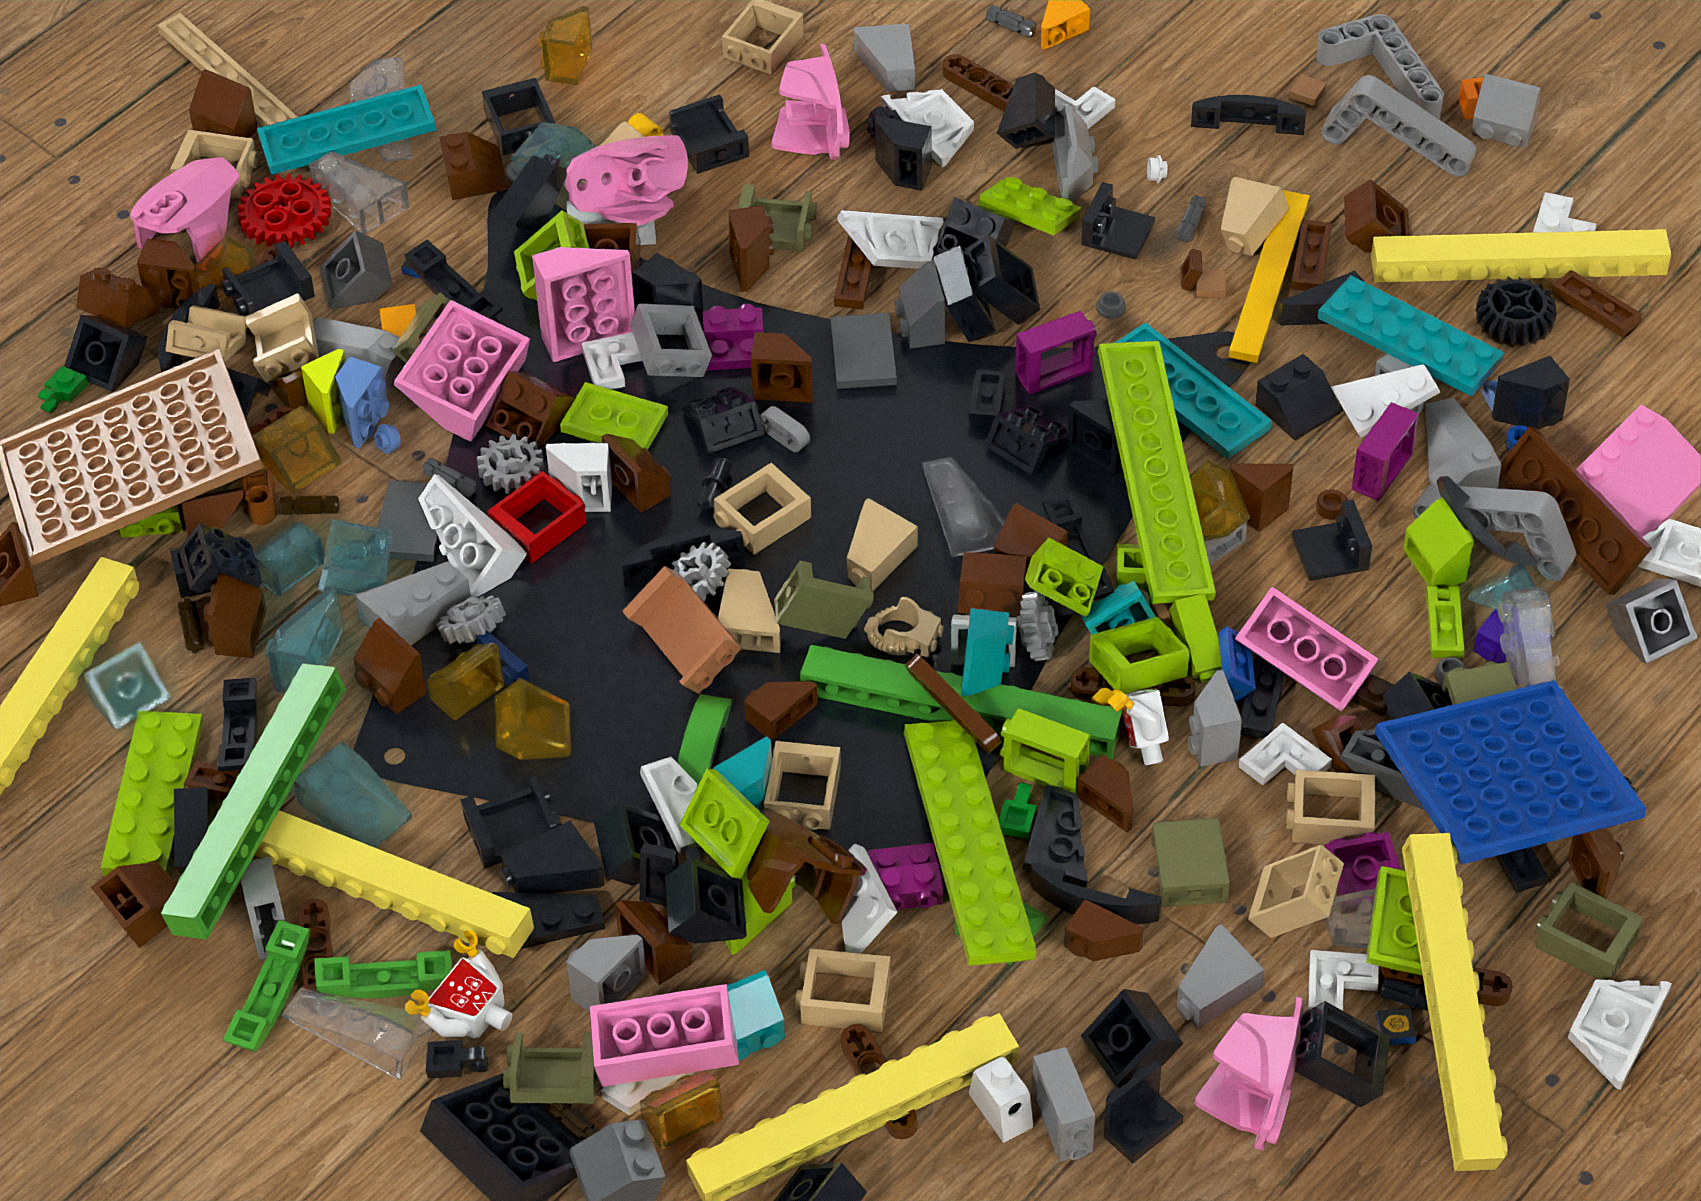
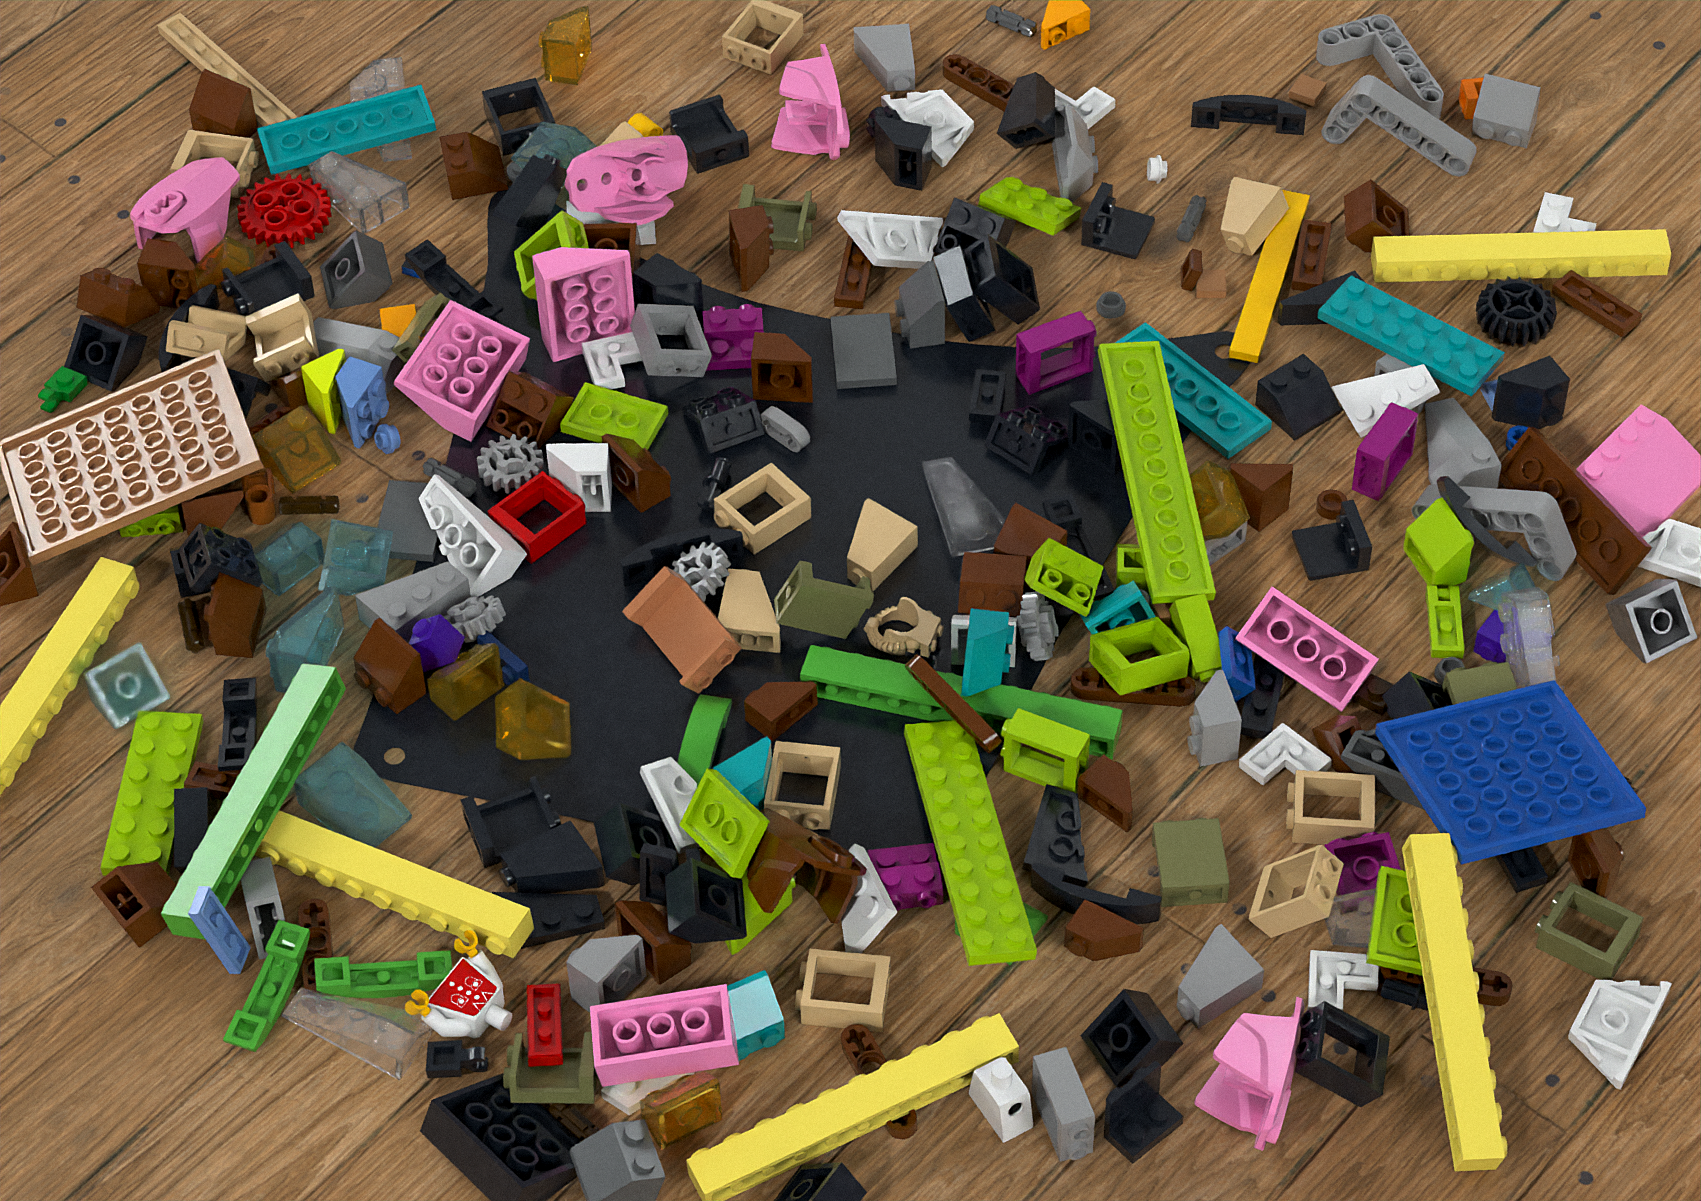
(219, 930): none -> medium blue tile
(436, 642): none -> dark purple slope
(544, 1025): none -> red tile
(1018, 815): green plate -> none
(1141, 717): white torso -> none
(1397, 1025): tile -> none

